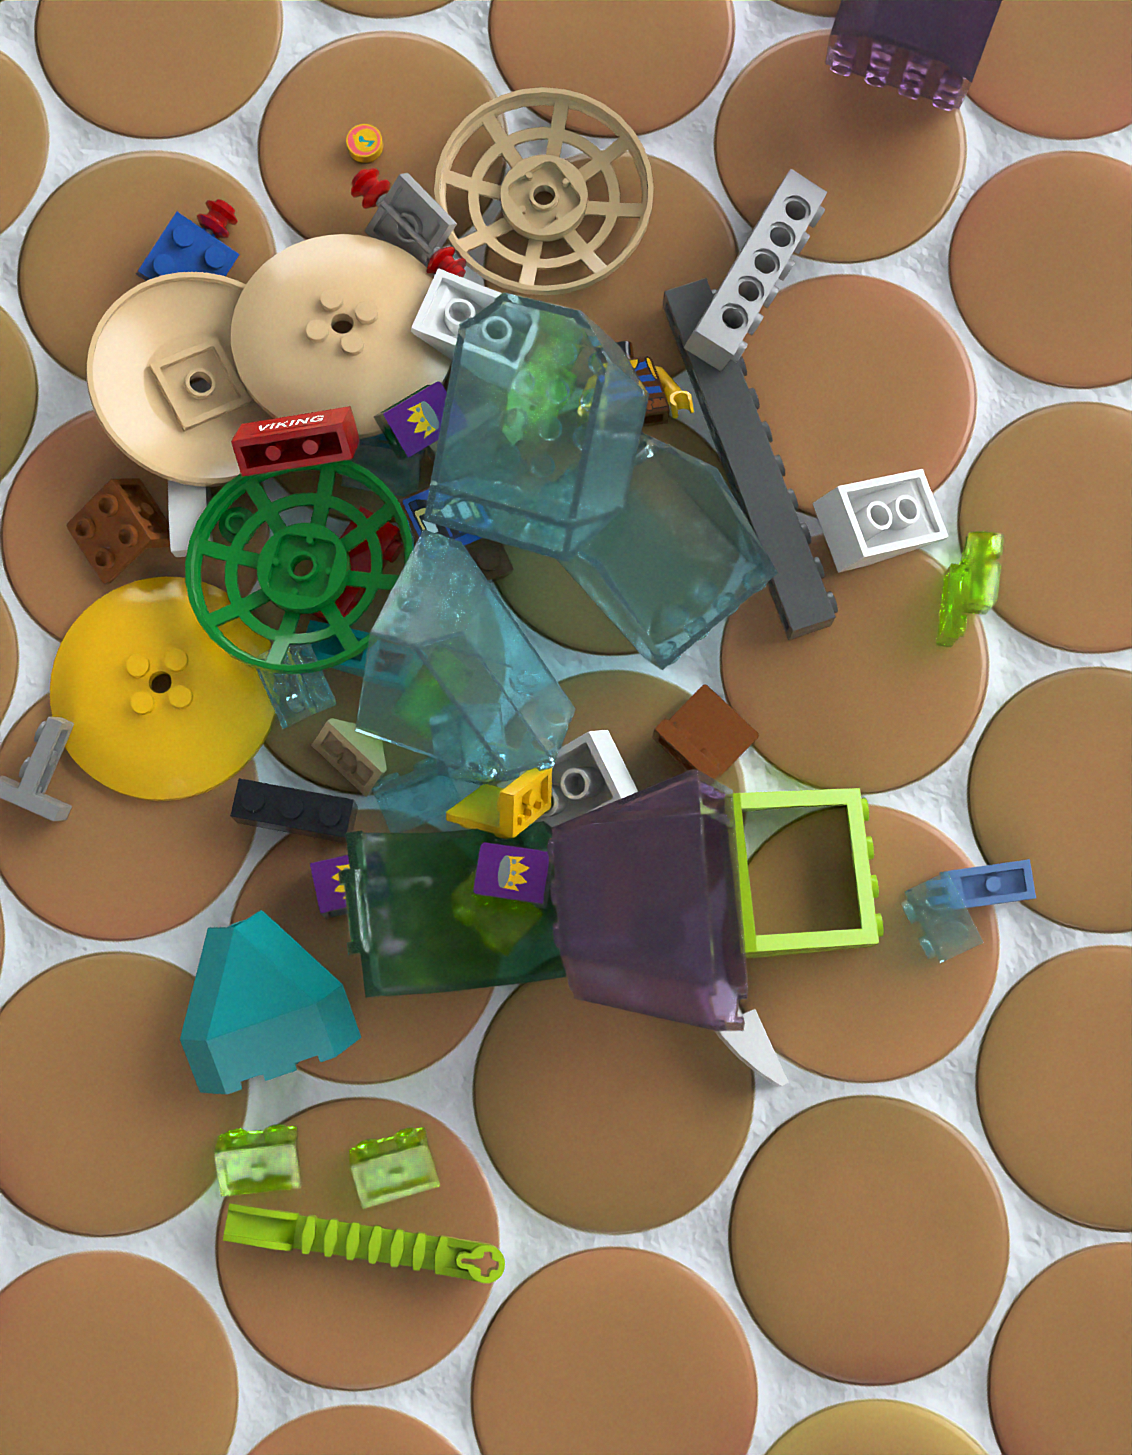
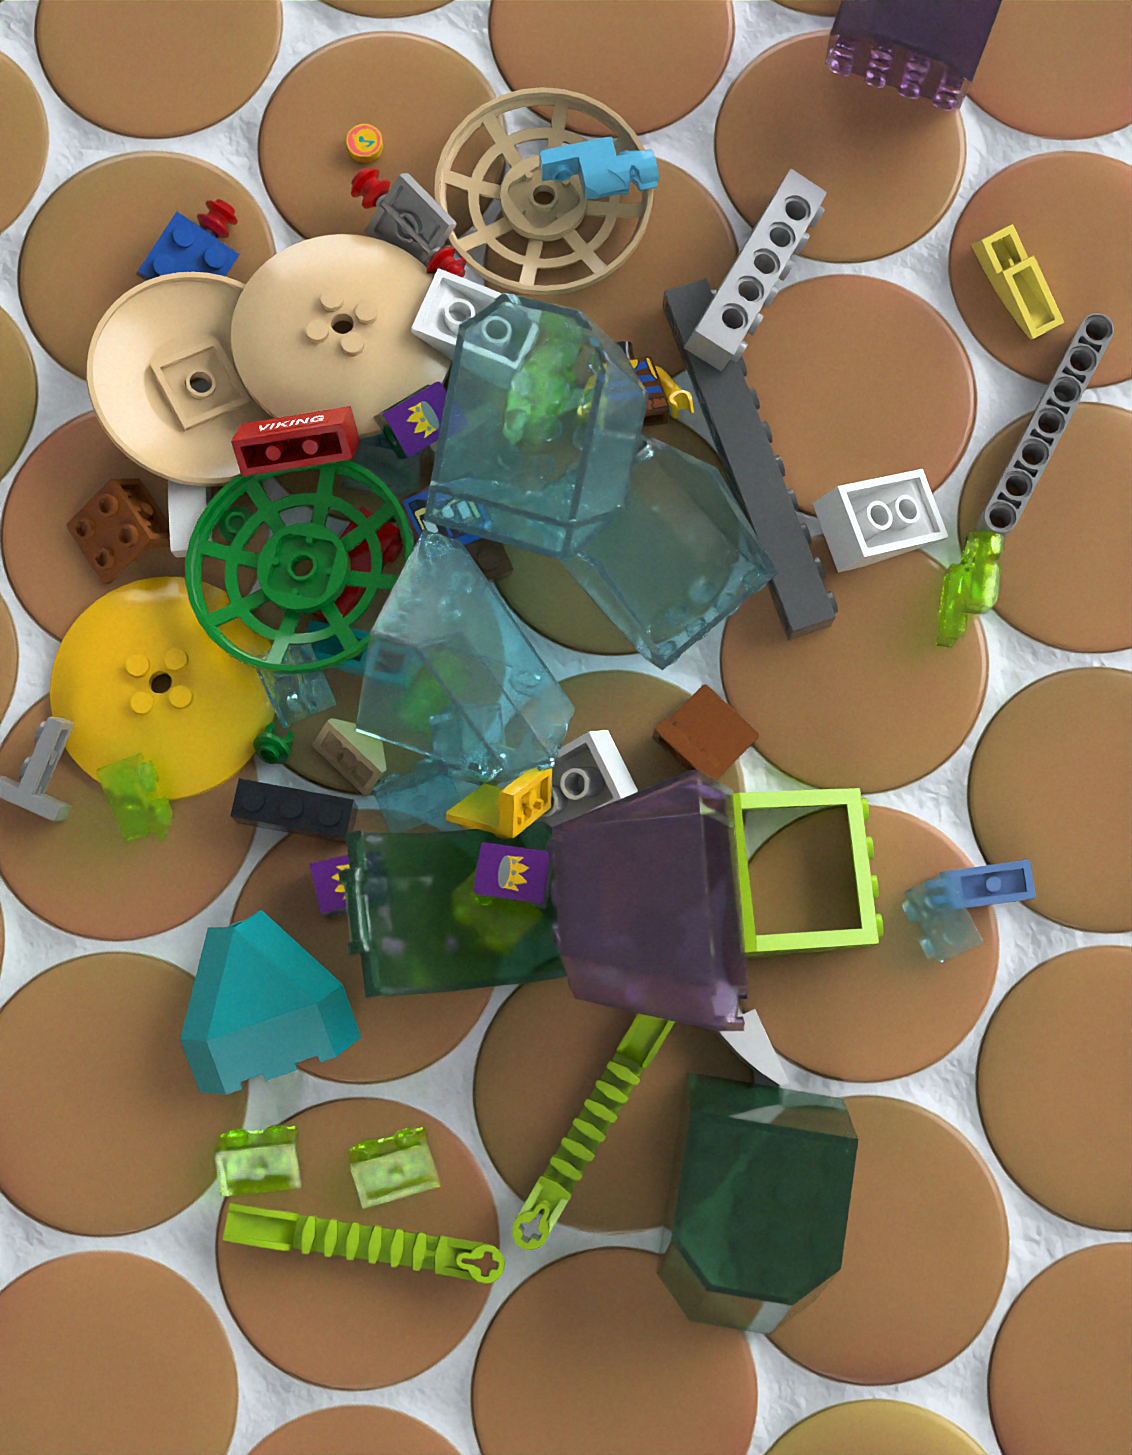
(134, 798): none -> clear neon green bracket
(271, 747): none -> green plate
(589, 1128): none -> lime piece
(600, 168): none -> medium azure plate
(755, 1202): none -> clear green windscreen
(1018, 281): none -> light yellow slope
(1053, 413): none -> light grey beam

